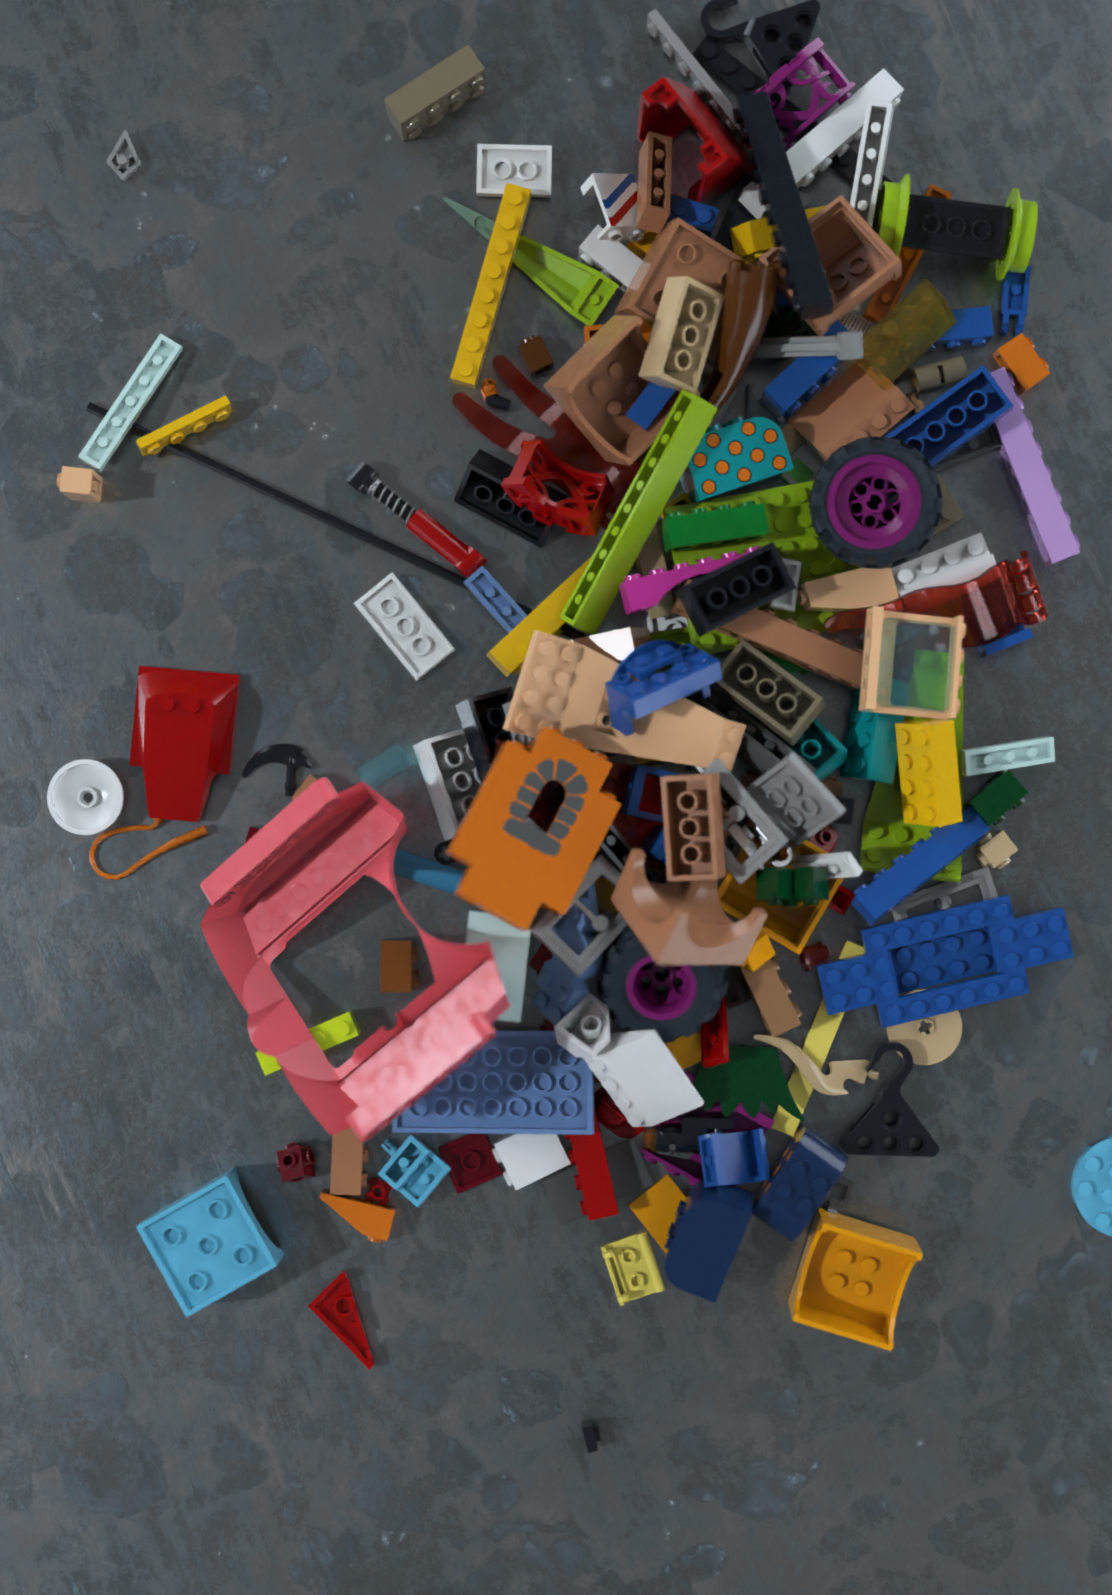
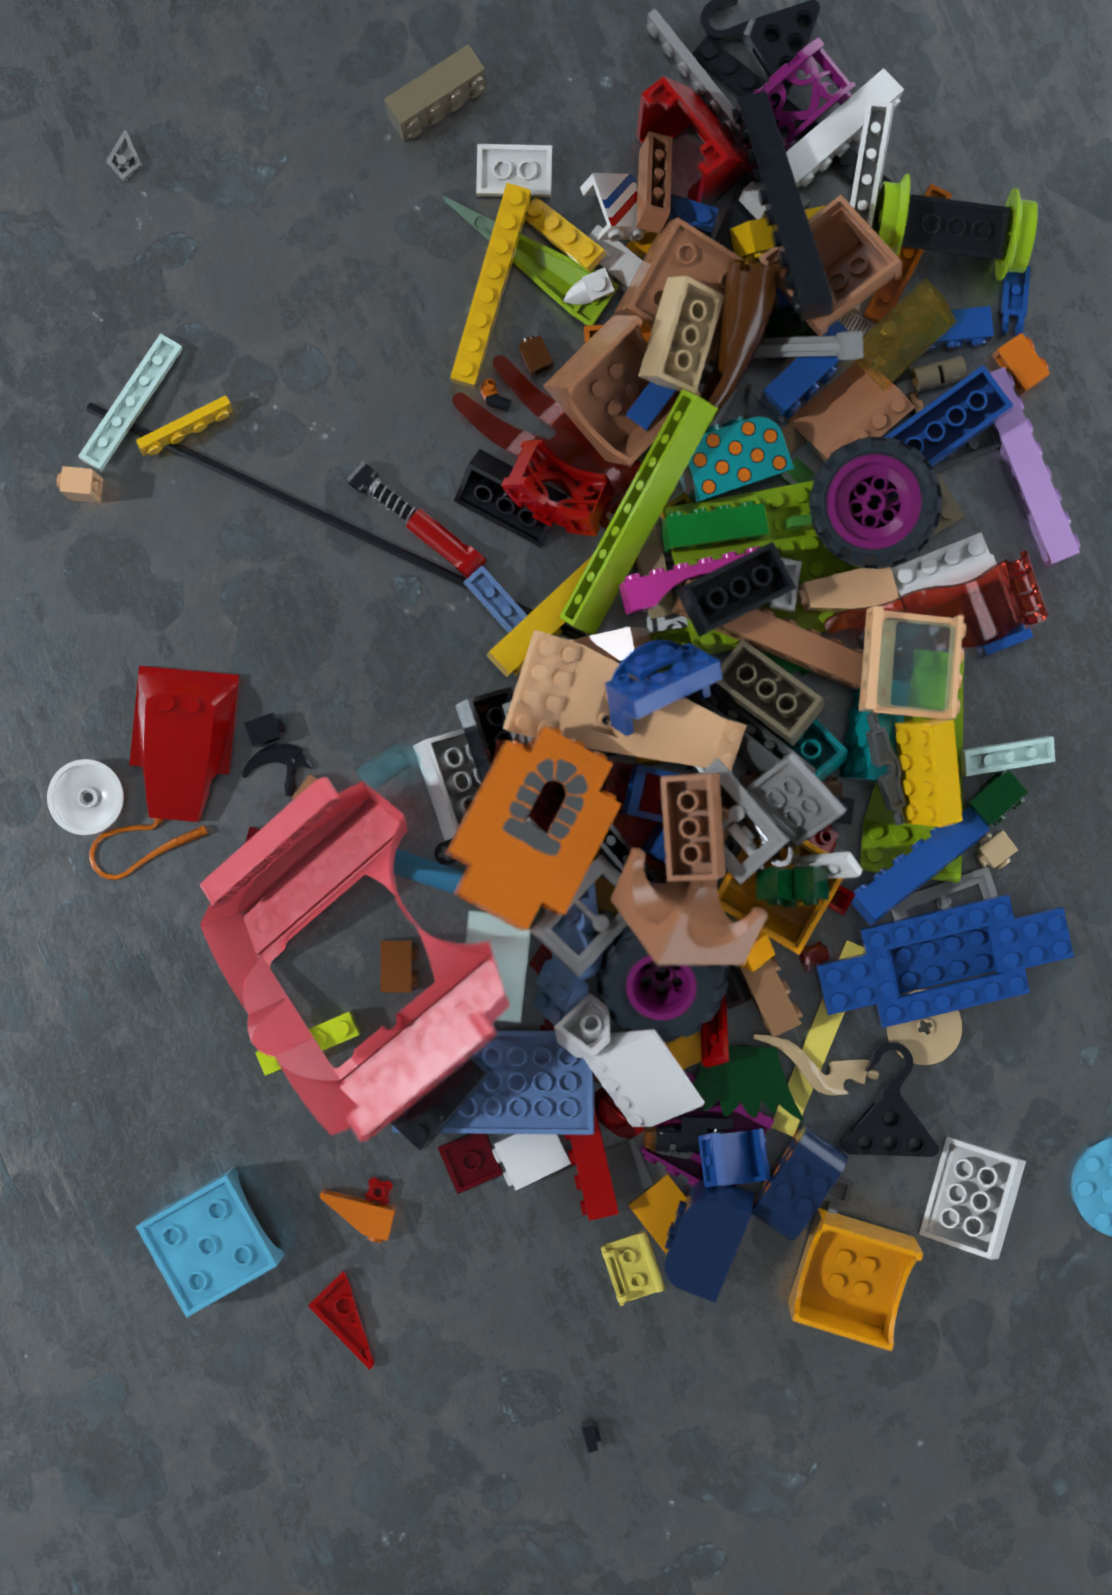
(265, 729): none -> black brick
(295, 1163): dark red brick -> none
(348, 1164): nougat brick -> none
(404, 626): white tile -> none
(413, 1169): medium azure plate -> none
(437, 1107): none -> black brick
(564, 235): none -> yellow plate
(590, 288): none -> white plate
(798, 522): none -> bright green tile
(883, 755): none -> dark grey piece
(972, 1198): none -> white slope

